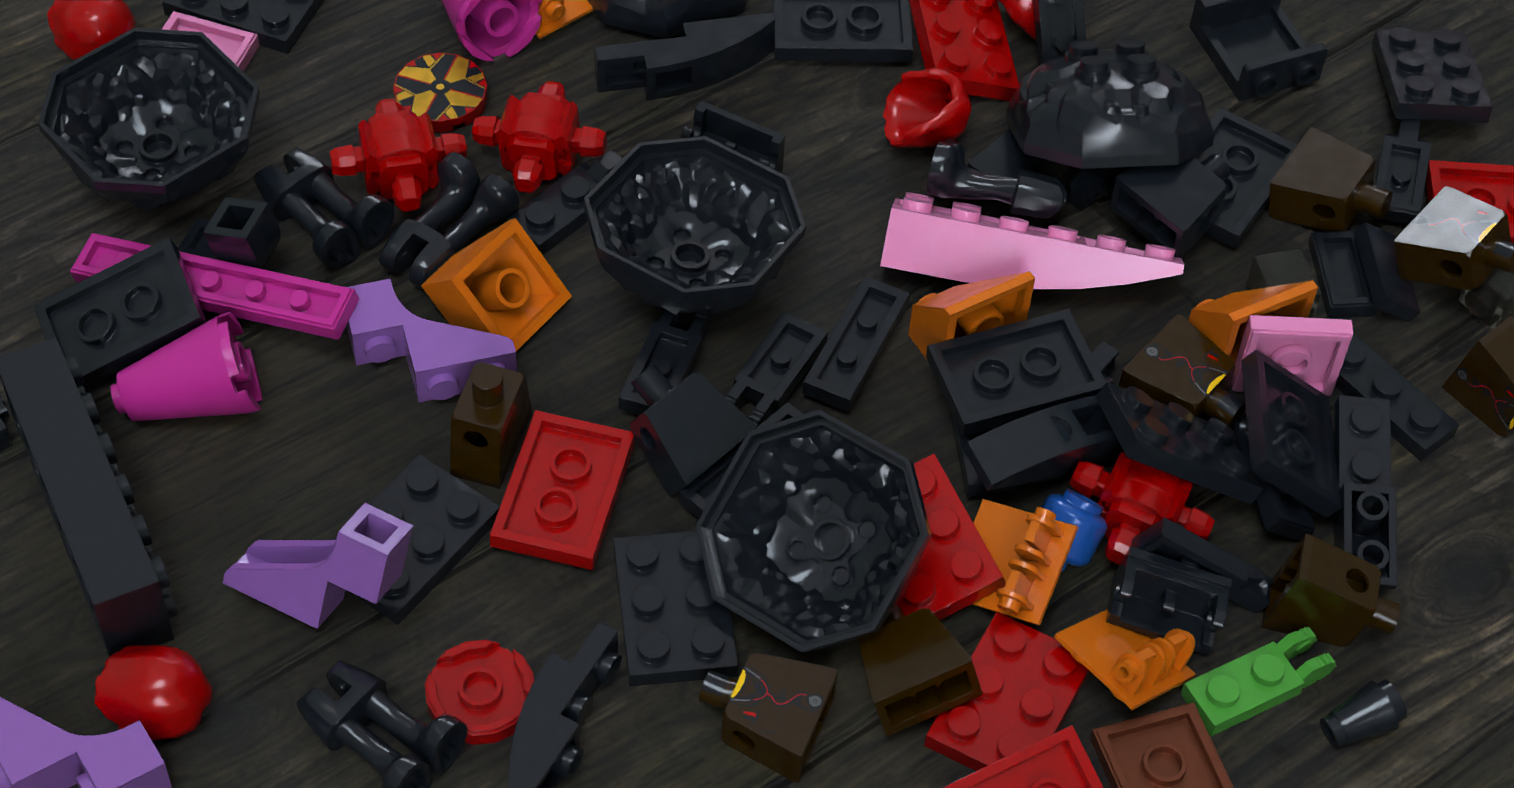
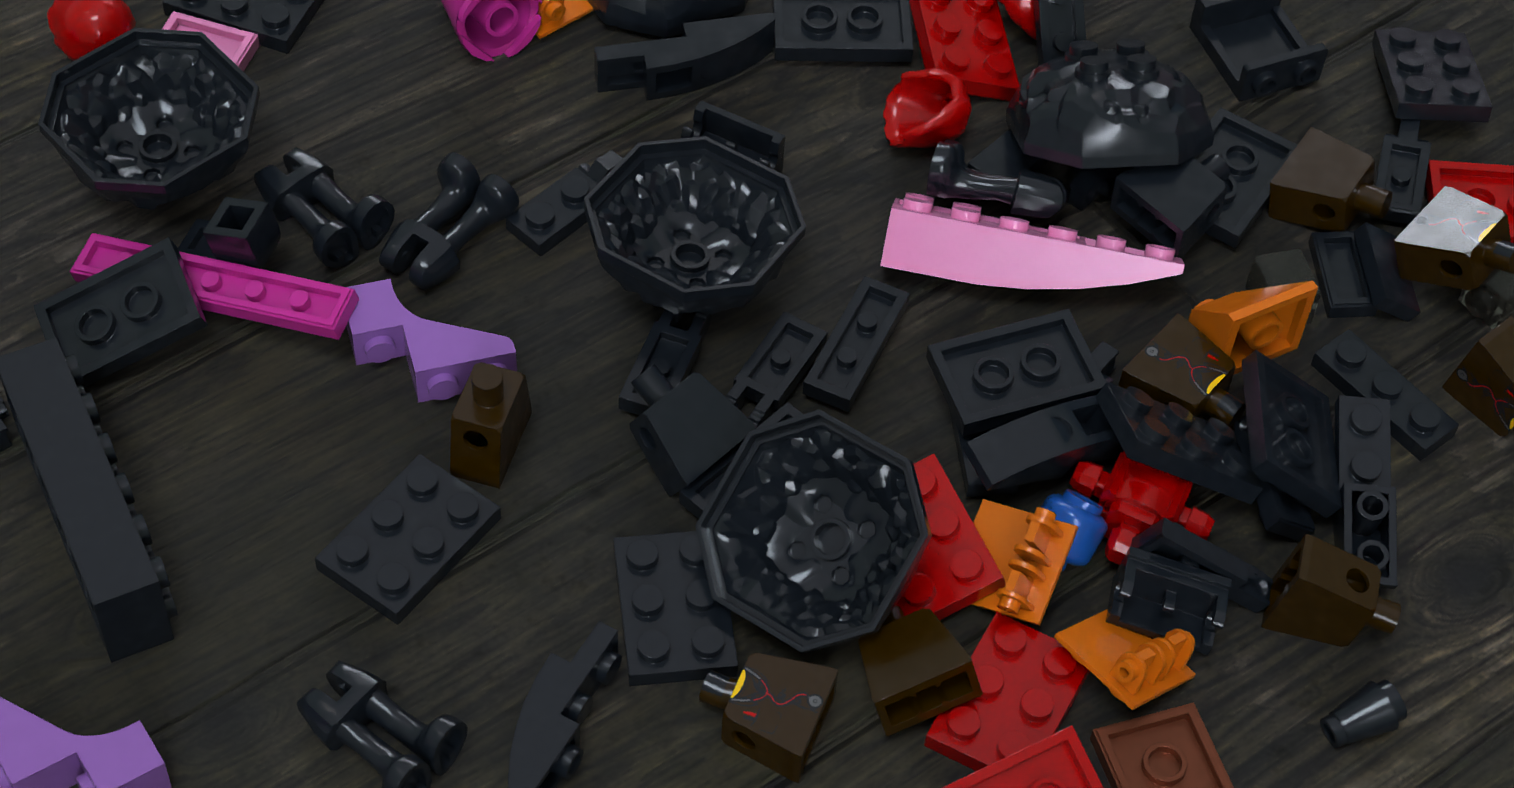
(154, 686): red hair -> none
(192, 377): dark pink cone -> none
(312, 575): medium lavender arch -> none
(397, 154): red piece -> none
(443, 87): tile -> none
(481, 688): red tile -> none
(498, 285): orange slope -> none
(539, 136): red piece -> none
(562, 490): red plate -> none
(970, 309): orange slope -> none
(1255, 681): bright green hinge -> none
(1304, 346): bright pink tile -> none

